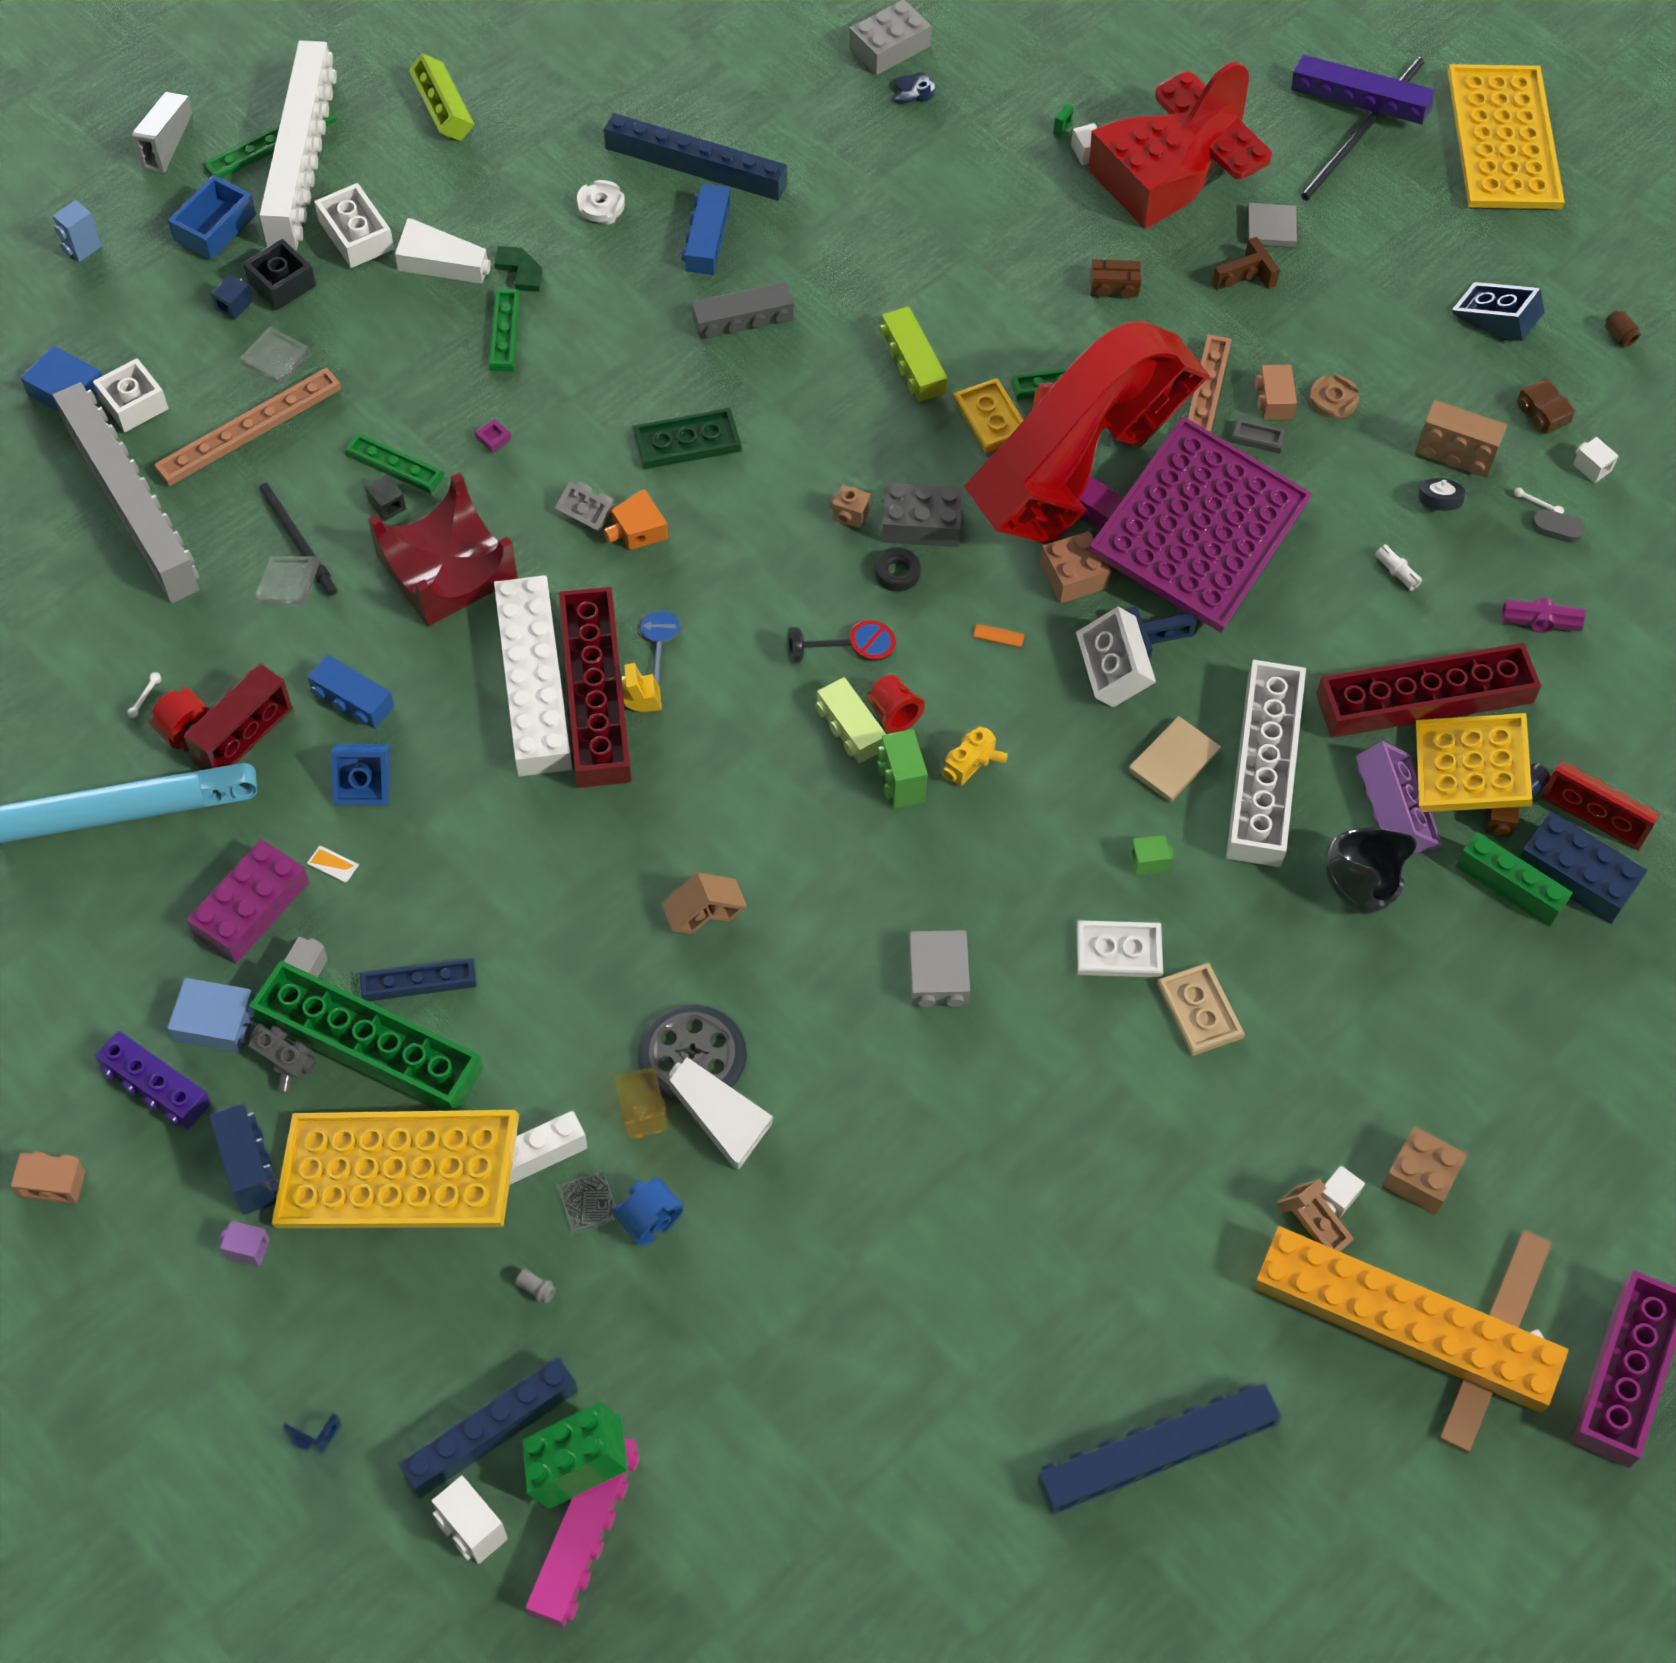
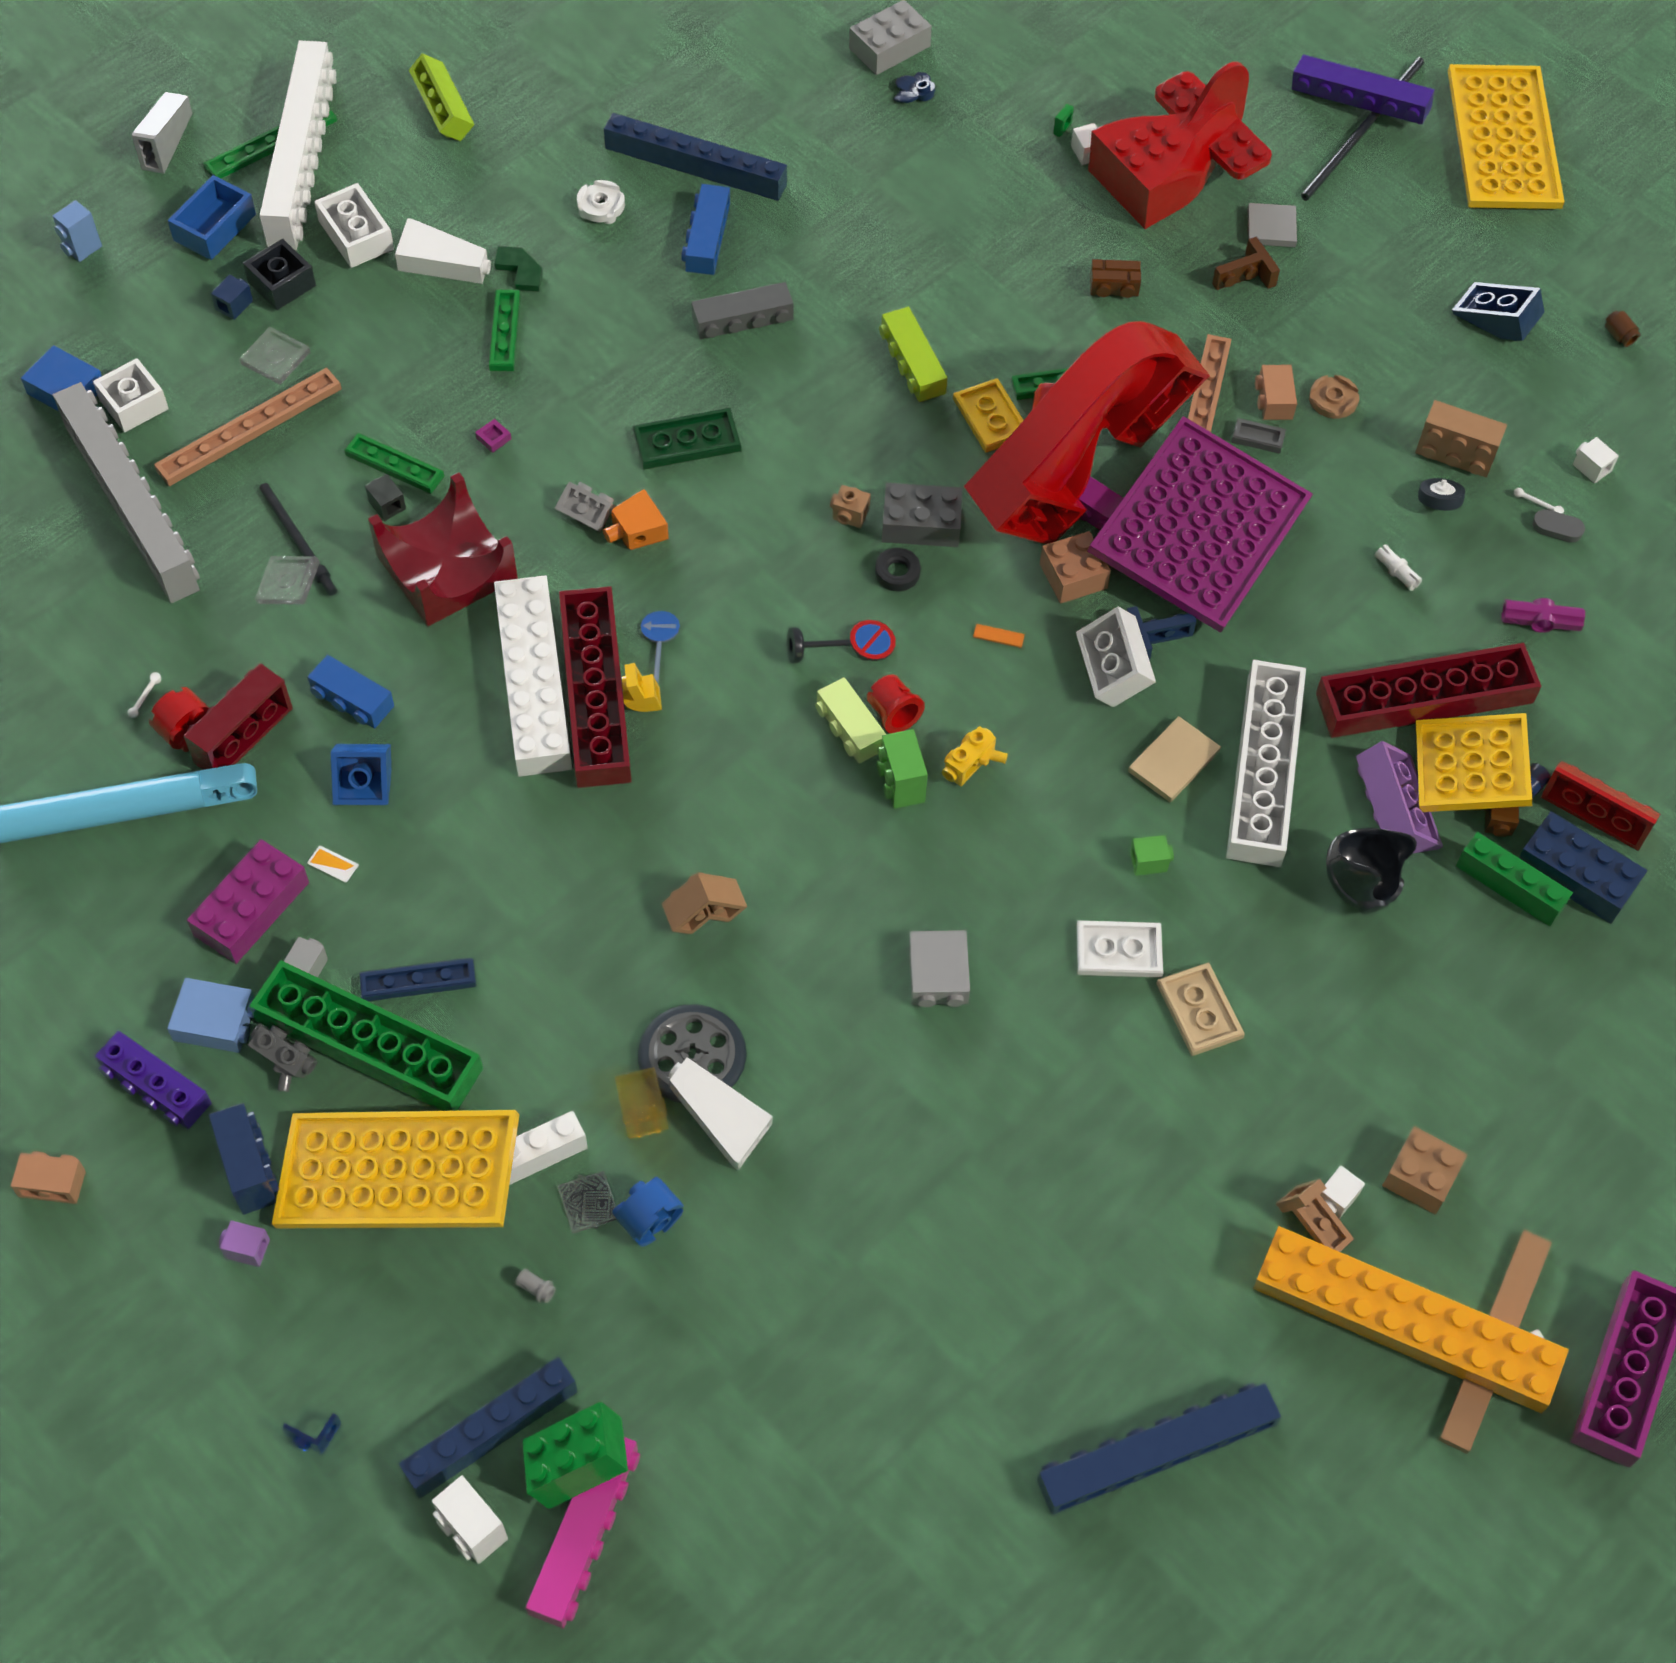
(1545, 406): reddish brown brick -> none

